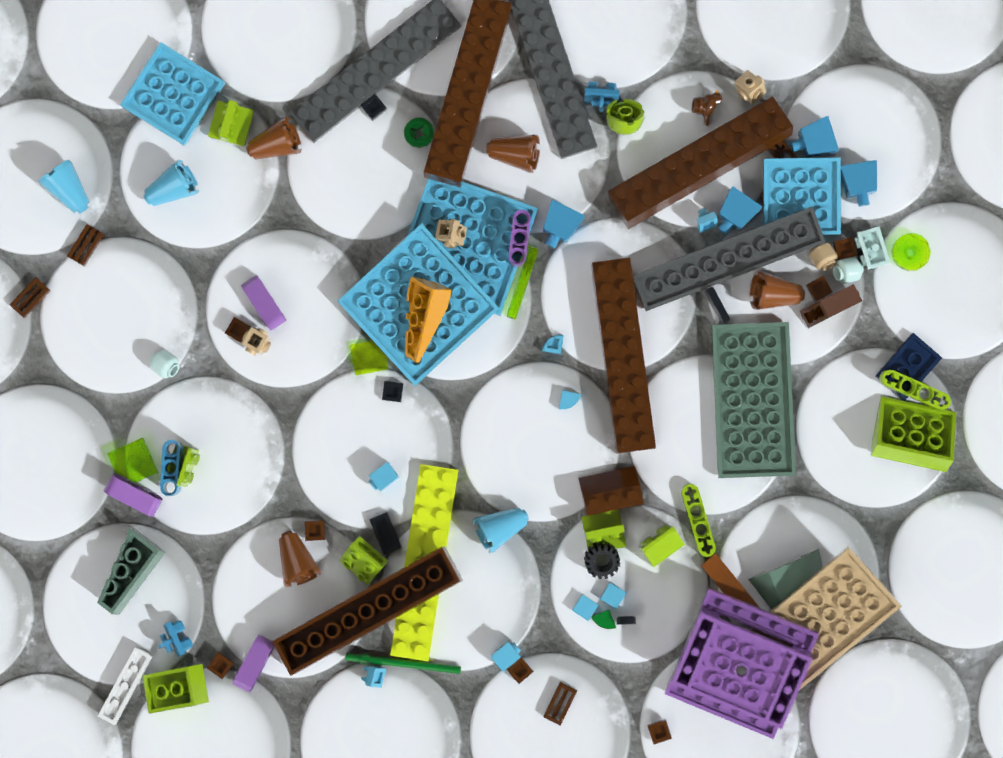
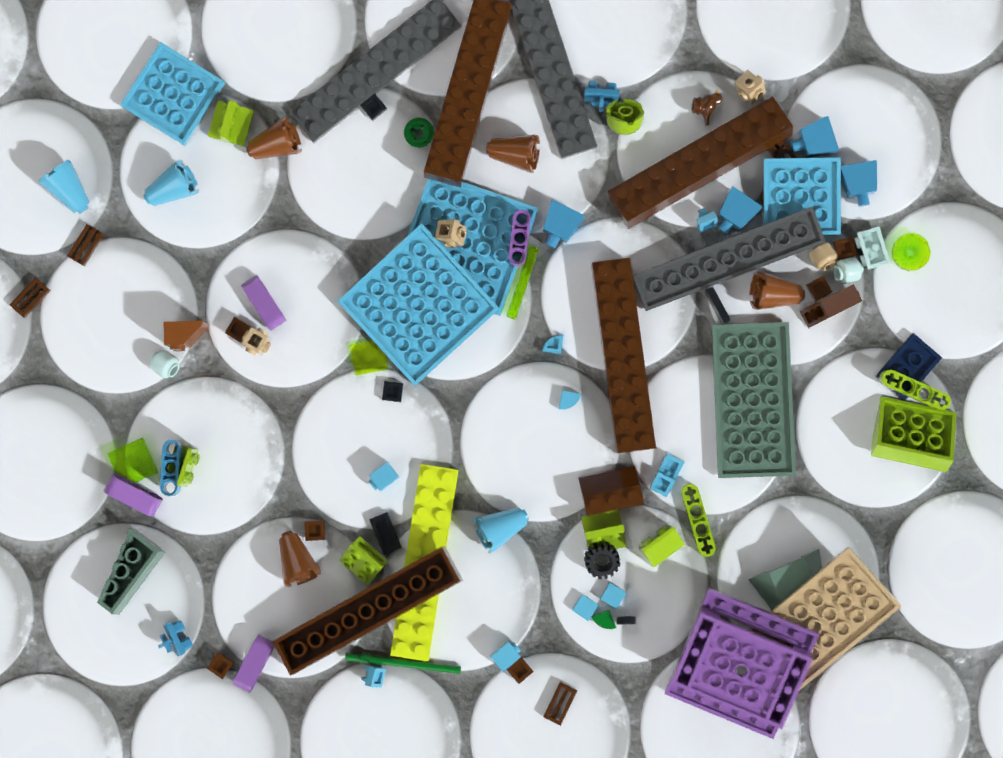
(125, 685): white plate -> none
(175, 688): lime slope -> none
(183, 334): none -> dark orange slope
(426, 309): light orange wedge -> none
(659, 731): reddish brown plate -> none
(667, 474): none -> medium azure slope
(726, 580): dark orange tile -> none

